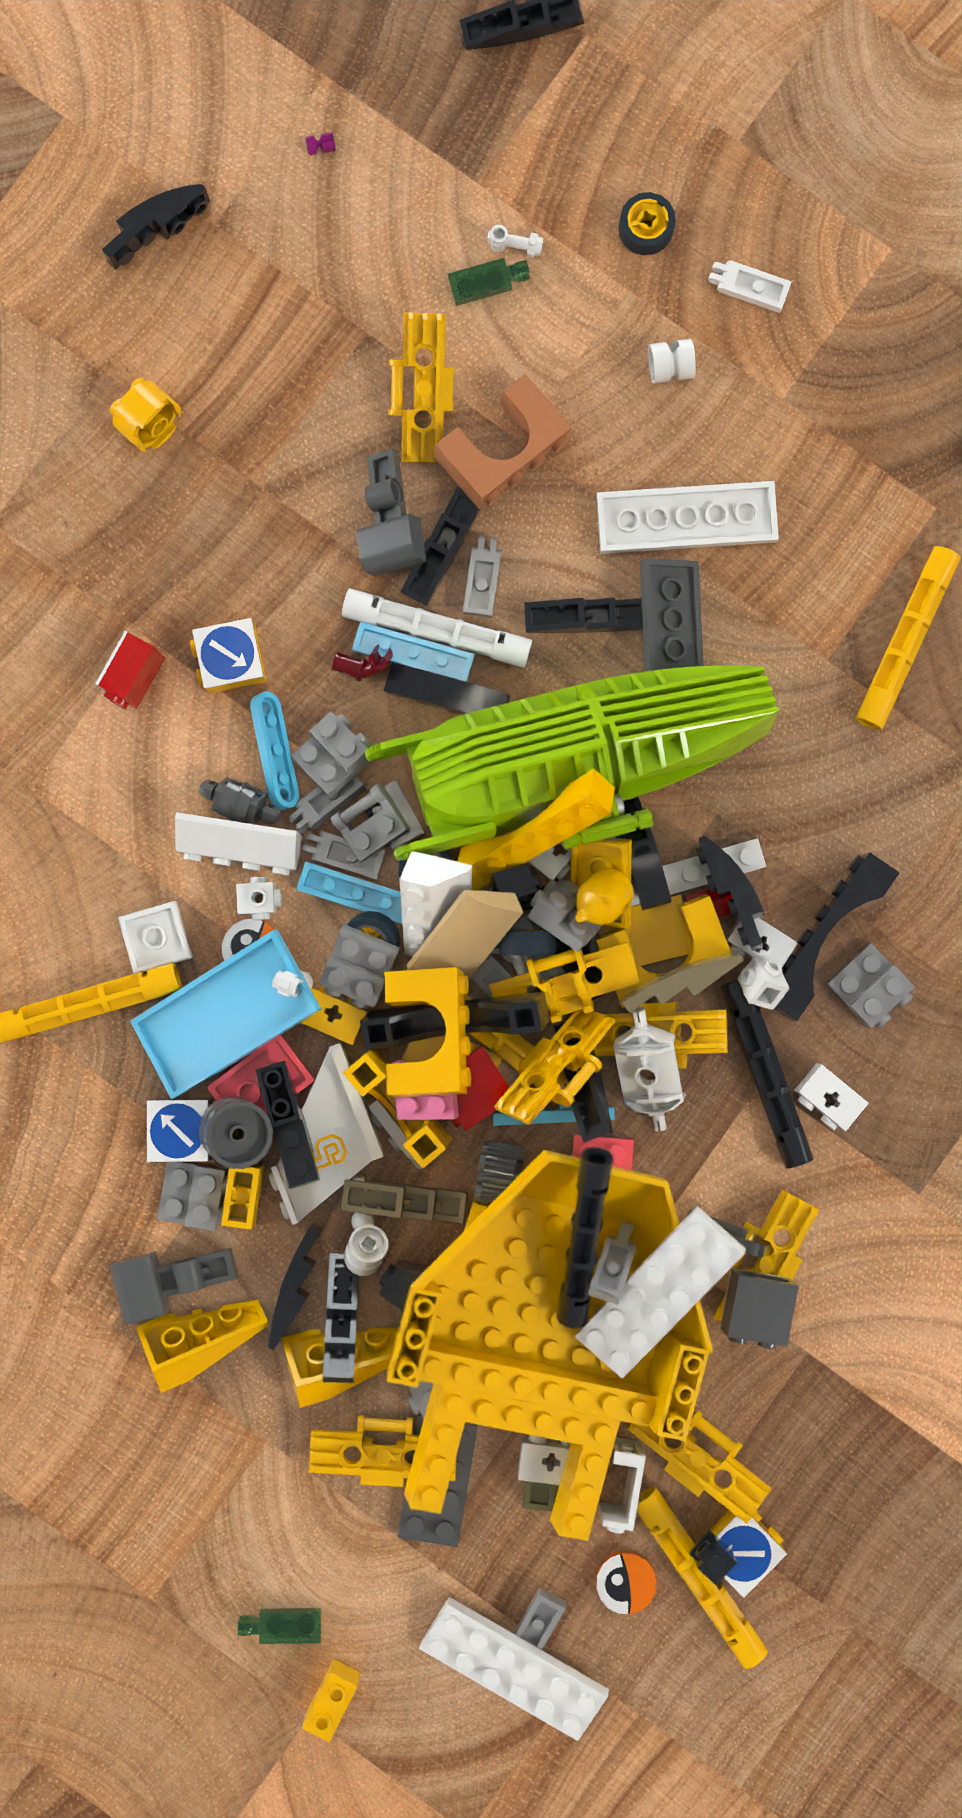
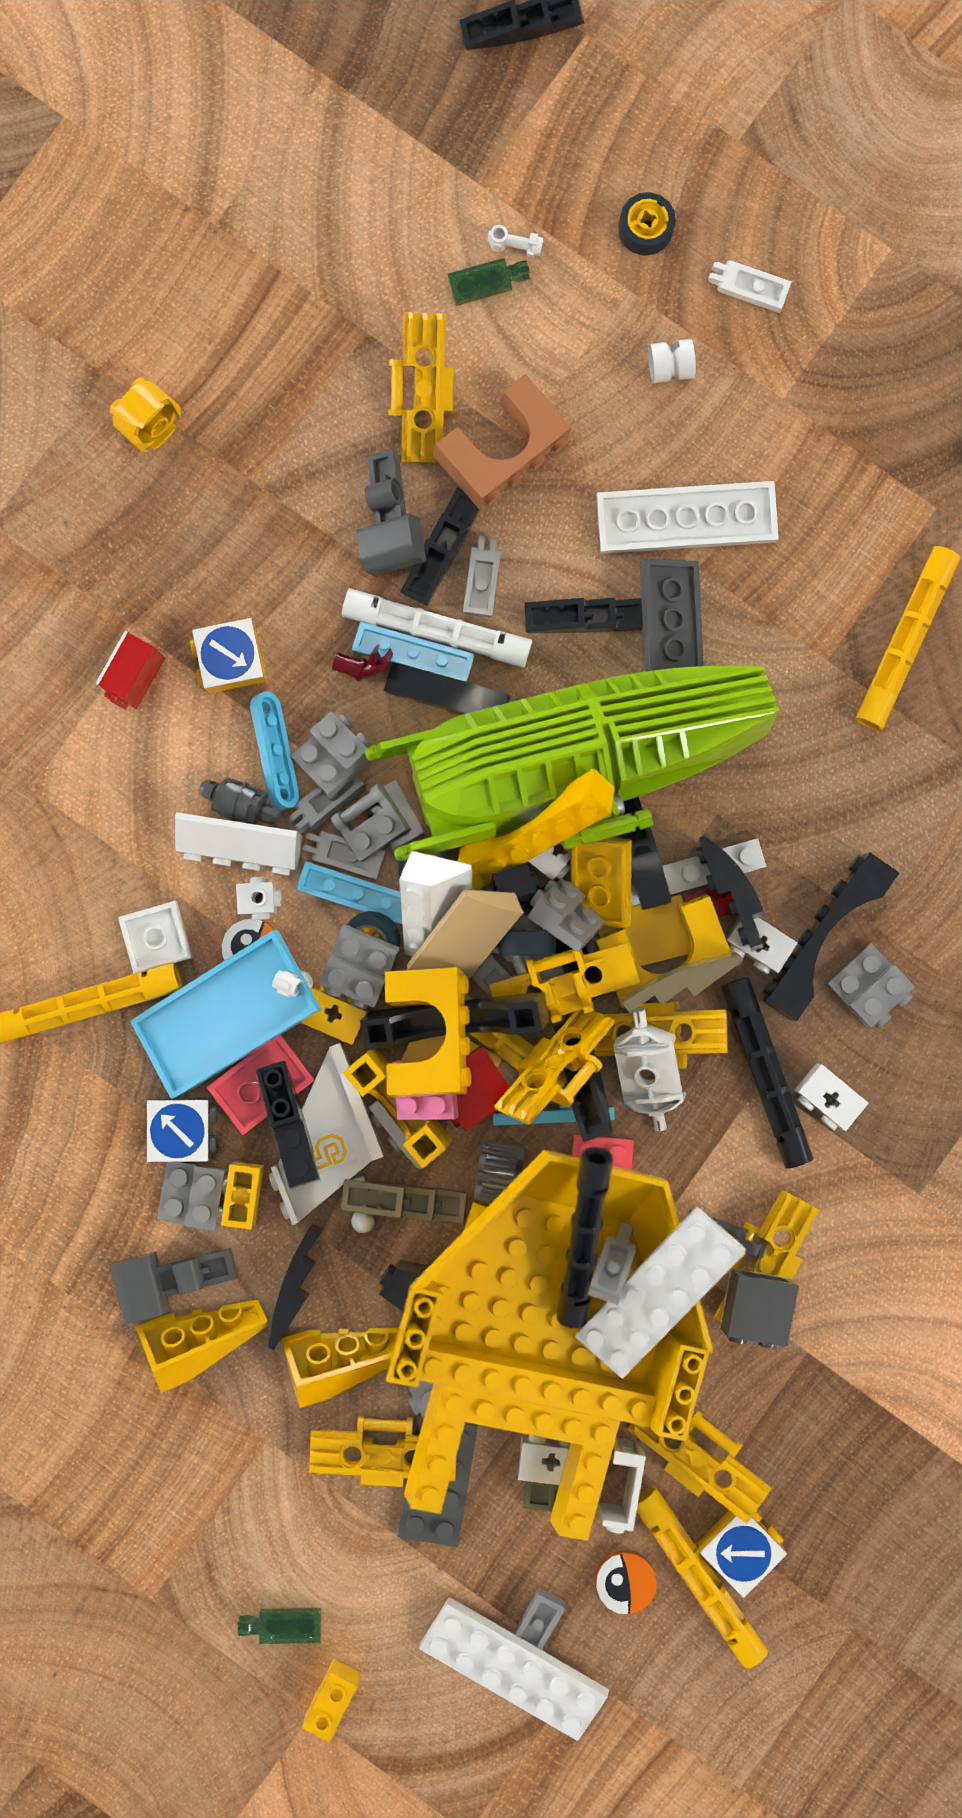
(162, 214): black slope -> none
(219, 1123): dark grey wheel -> none
(326, 143): magenta piece -> none
(340, 1322): black slope -> none
(366, 1250): white wheel -> none
(603, 897): yellow piece -> none
(713, 1557): black brick -> none
(763, 983): white brick -> none

